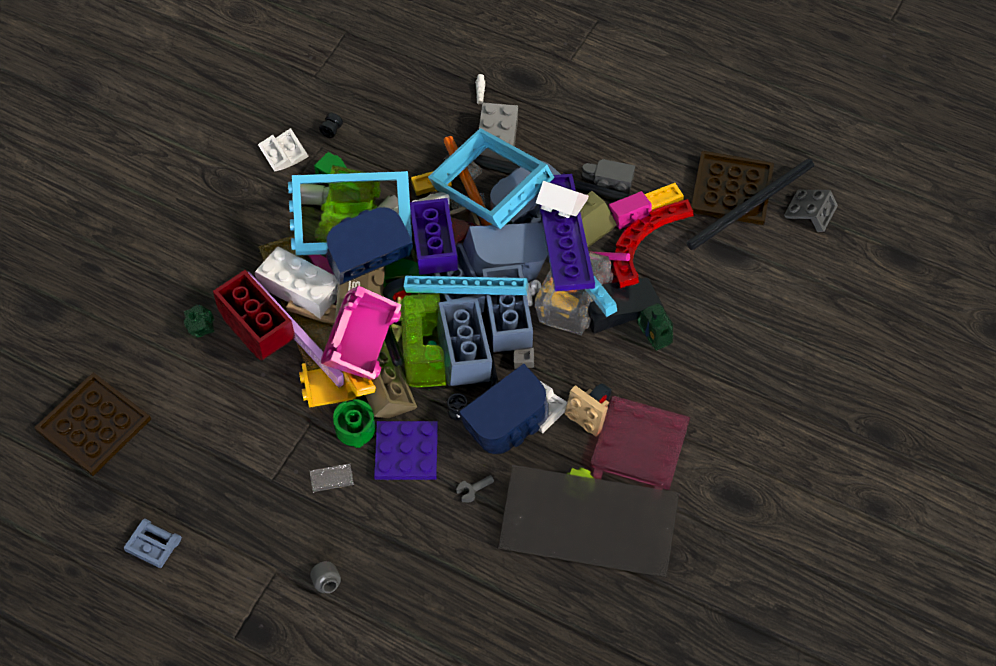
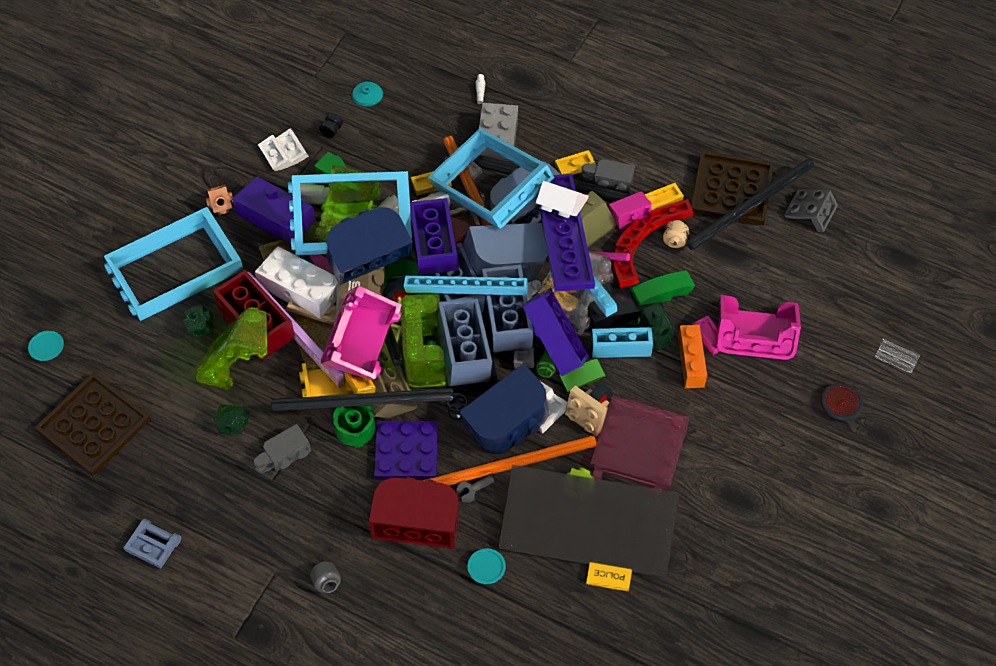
(45, 345): none -> teal piece
(161, 238): none -> medium azure window
(219, 193): none -> nougat brick
(231, 419): none -> clear green brick
(239, 340): none -> clear neon green windscreen
(269, 209): none -> dark purple brick
(282, 450): none -> dark grey hinge
(331, 477): clear tile -> none
(362, 399): none -> black axle
(367, 94): none -> teal piece
(415, 512): none -> dark red brick
(486, 566): none -> teal piece
(519, 460): none -> orange axle
(546, 366): none -> bright green cone
(555, 331): none -> dark purple brick
(574, 163): none -> yellow plate
(586, 374): none -> bright green slope
(609, 577): none -> yellow tile
(621, 342): none -> medium azure brick
(663, 288): none -> green slope
(676, 234): none -> tan head
(692, 356): none -> orange brick
(708, 334): none -> dark pink tile
(757, 332): none -> dark pink windscreen
(841, 401): none -> clear red wheel
(898, 353): none -> clear tile

